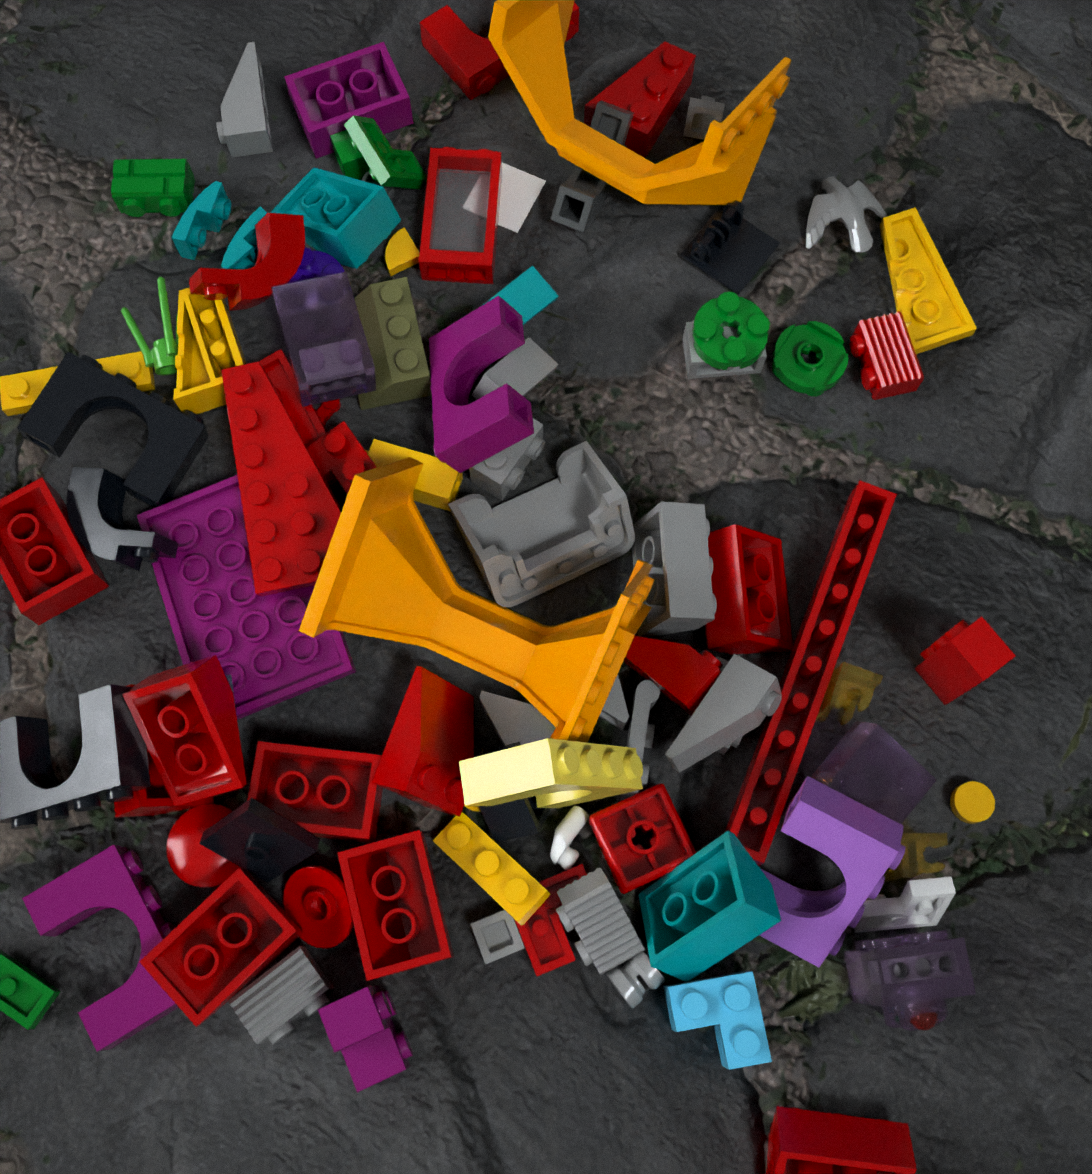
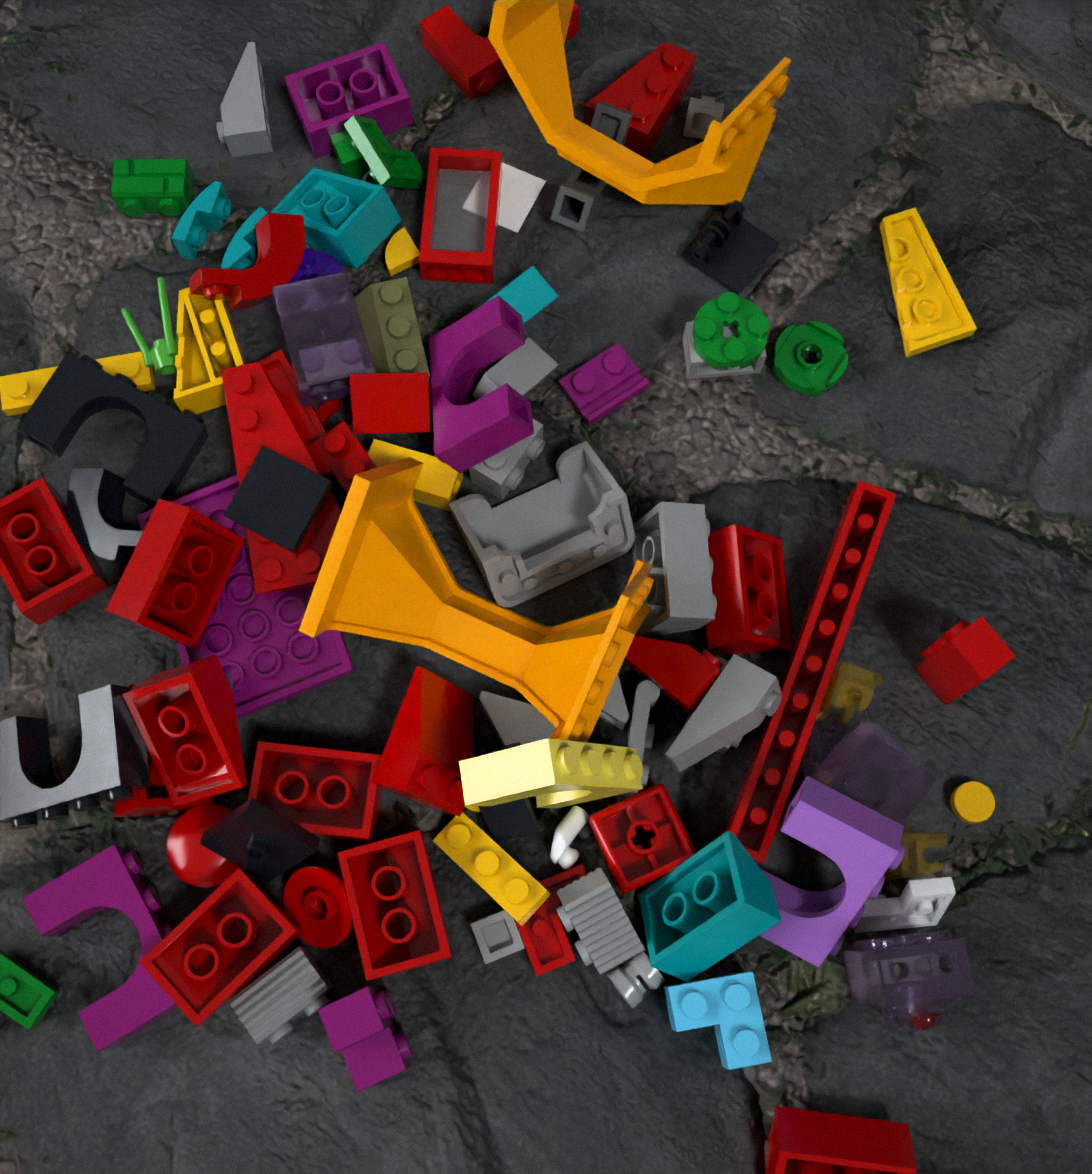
(176, 573): none -> red brick
(279, 499): none -> black tile
(391, 403): none -> red slope
(603, 384): none -> magenta plate
(846, 206): light grey animal -> none
(886, 356): red brick -> none

